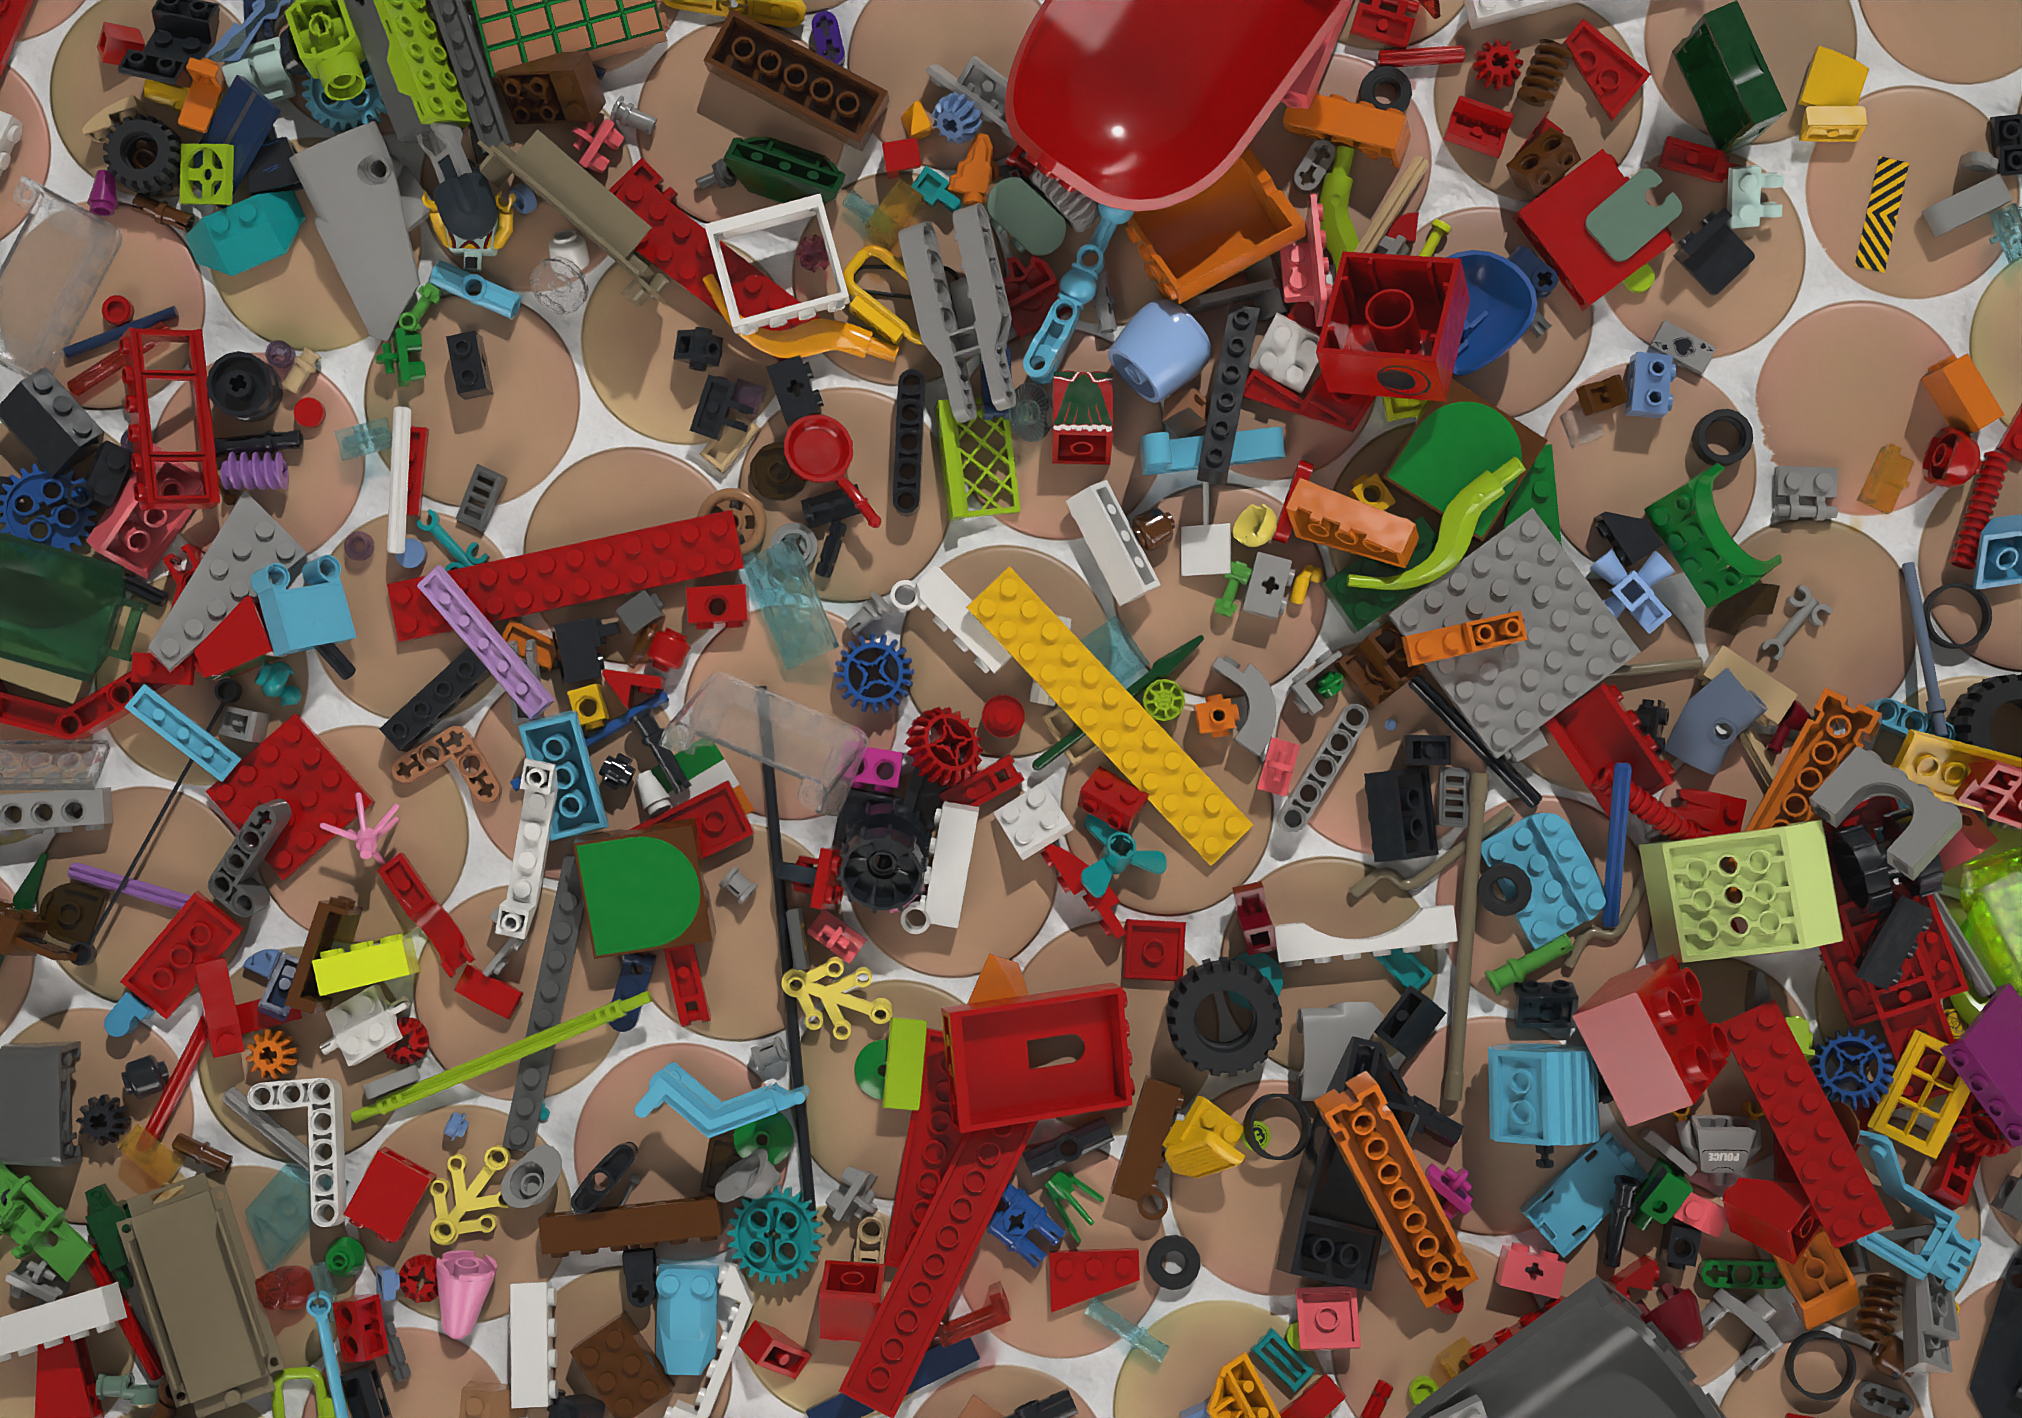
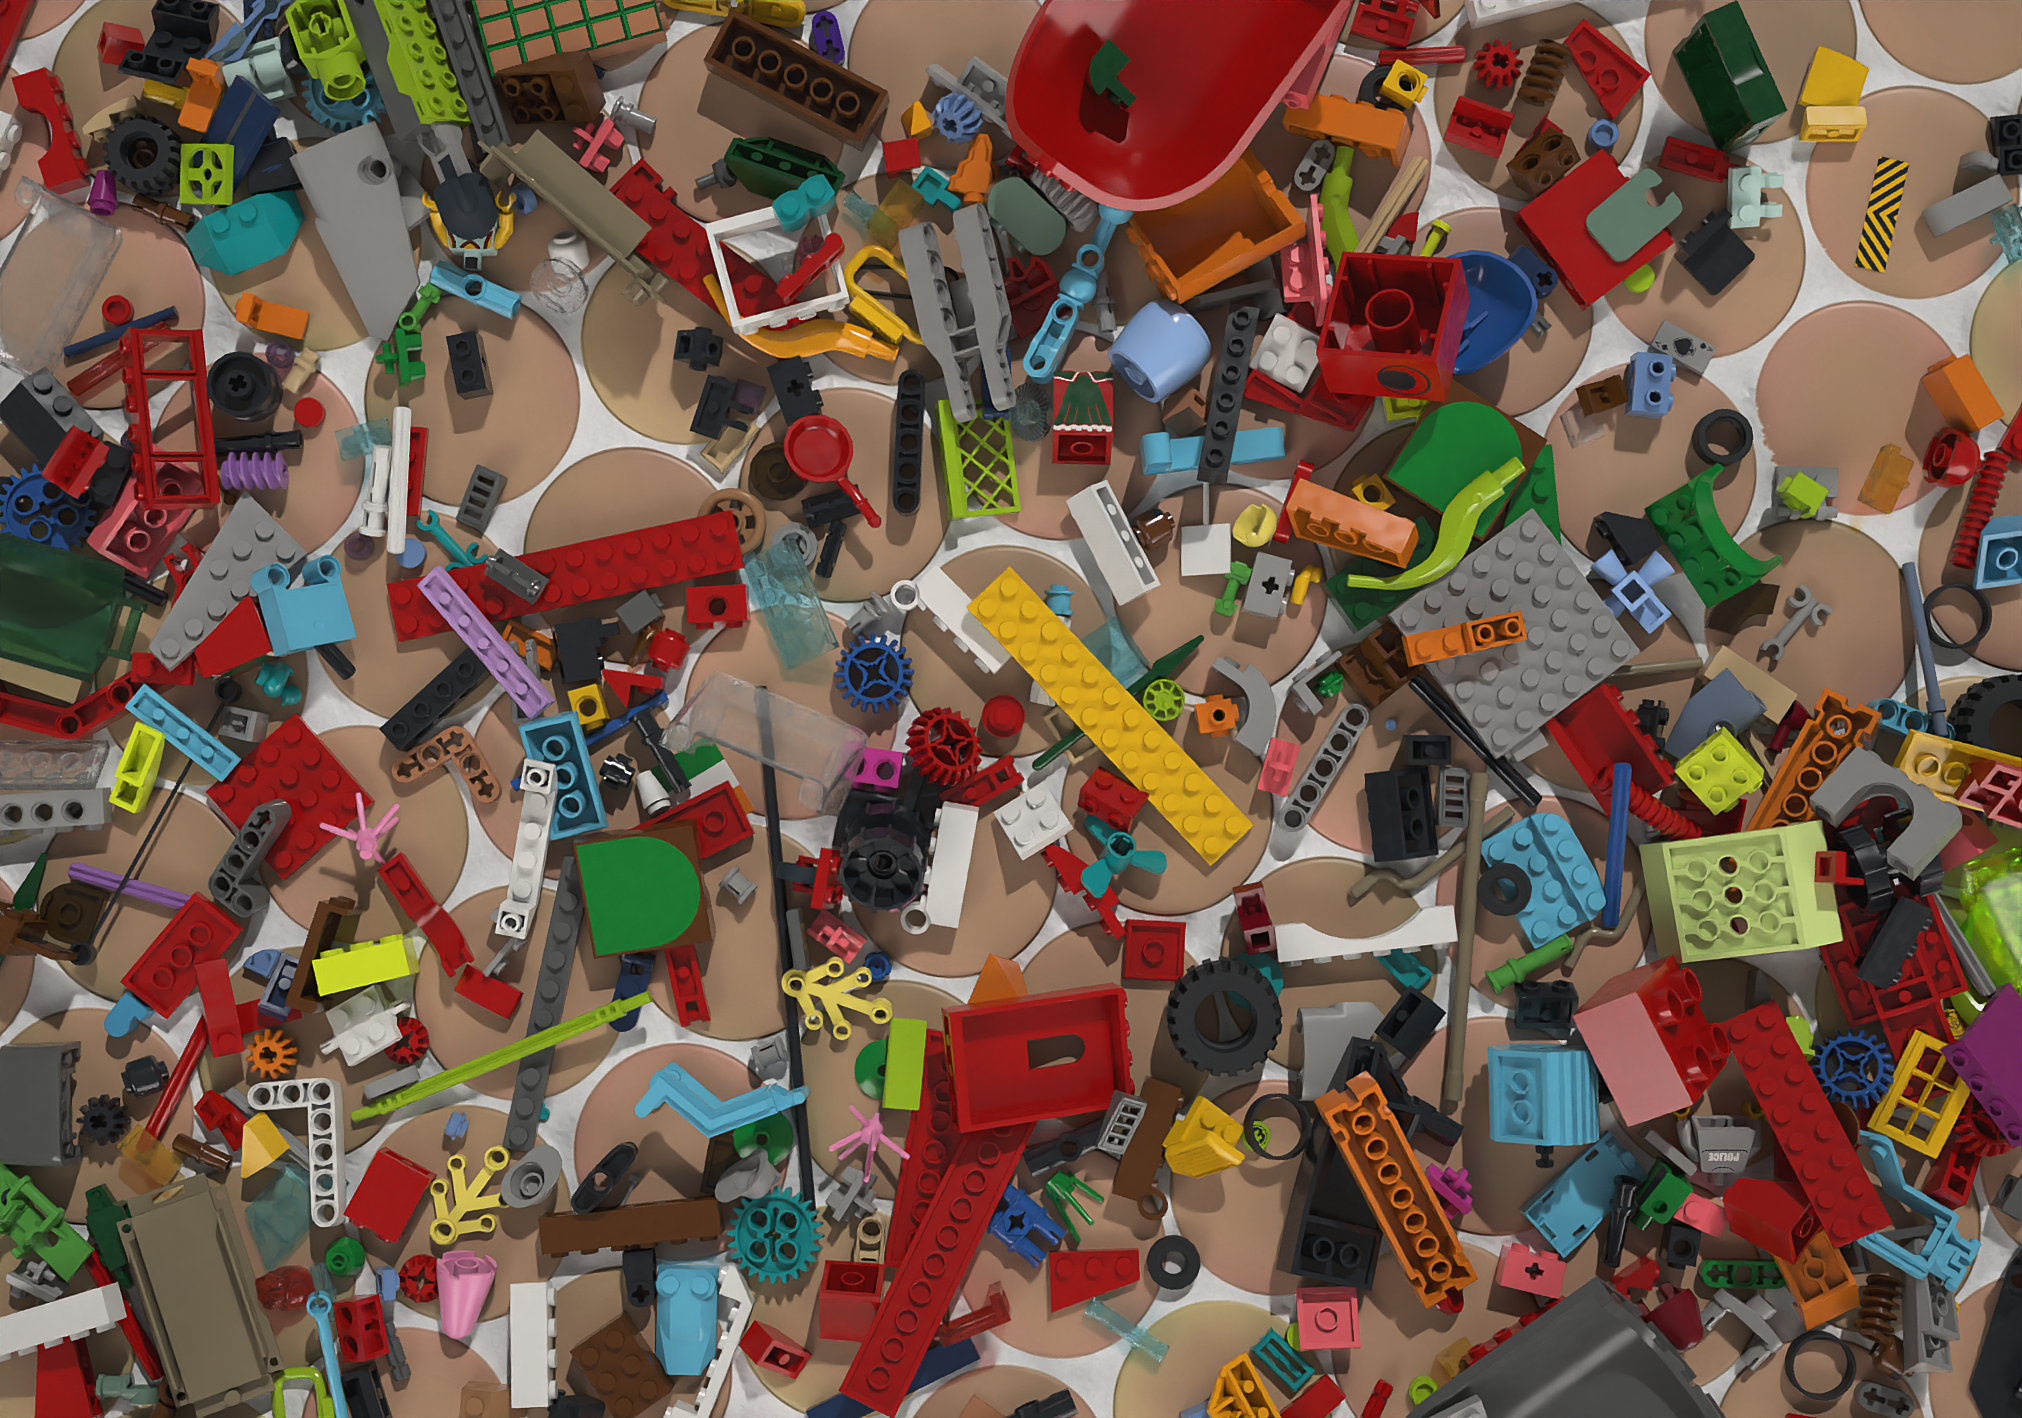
(62, 164): none -> red arch
(75, 461): none -> red bracket
(138, 768): none -> neon yellow slope
(221, 1114): none -> red slope
(260, 1144): none -> yellow slope
(271, 317): none -> orange bracket
(376, 504): none -> white pin
(515, 576): none -> dark grey hinge
(798, 206): none -> teal brick
(811, 268): none -> red plate
(870, 1134): none -> bright pink plant
(885, 966): none -> blue plate
(1059, 600): none -> medium azure brick
(1102, 72): none -> dark green brick
(1134, 1116): none -> dark grey slope
(1400, 72): none -> yellow brick
(1603, 134): none -> medium blue tile
(1720, 771): none -> neon yellow brick
(1801, 493): none -> lime brick
(1833, 868): none -> red panel

